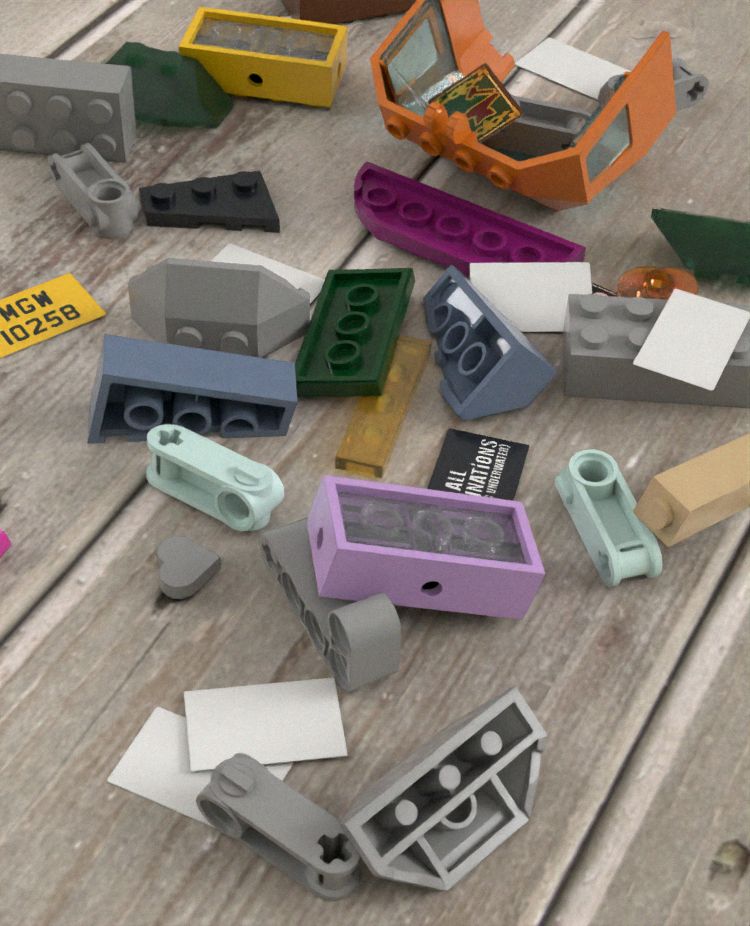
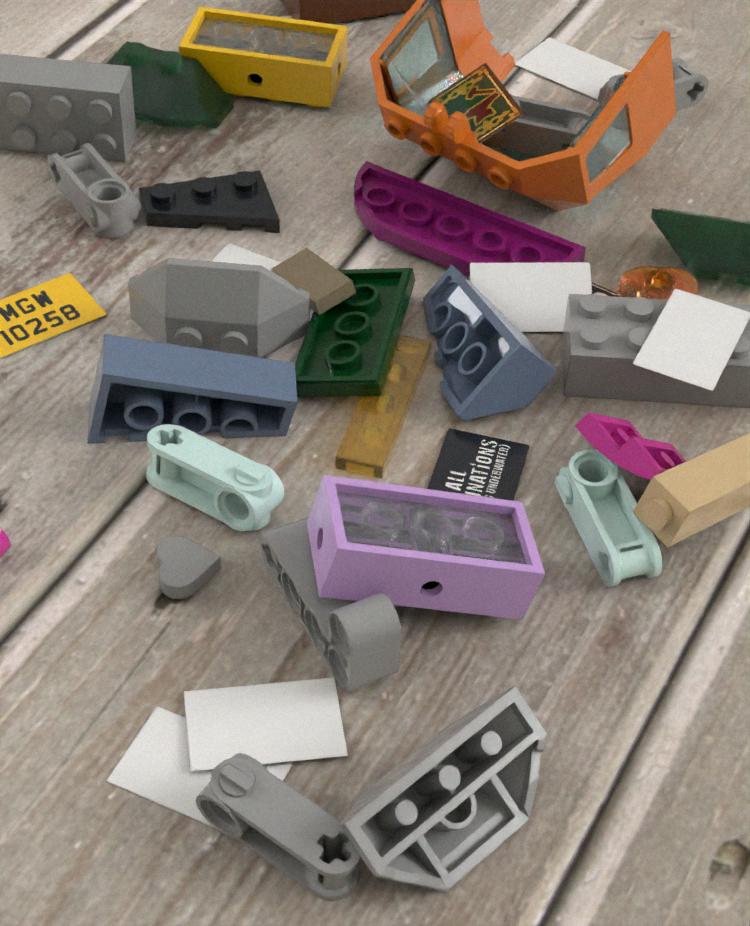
(319, 278): none -> dark tan tile
(626, 447): none -> dark pink slope

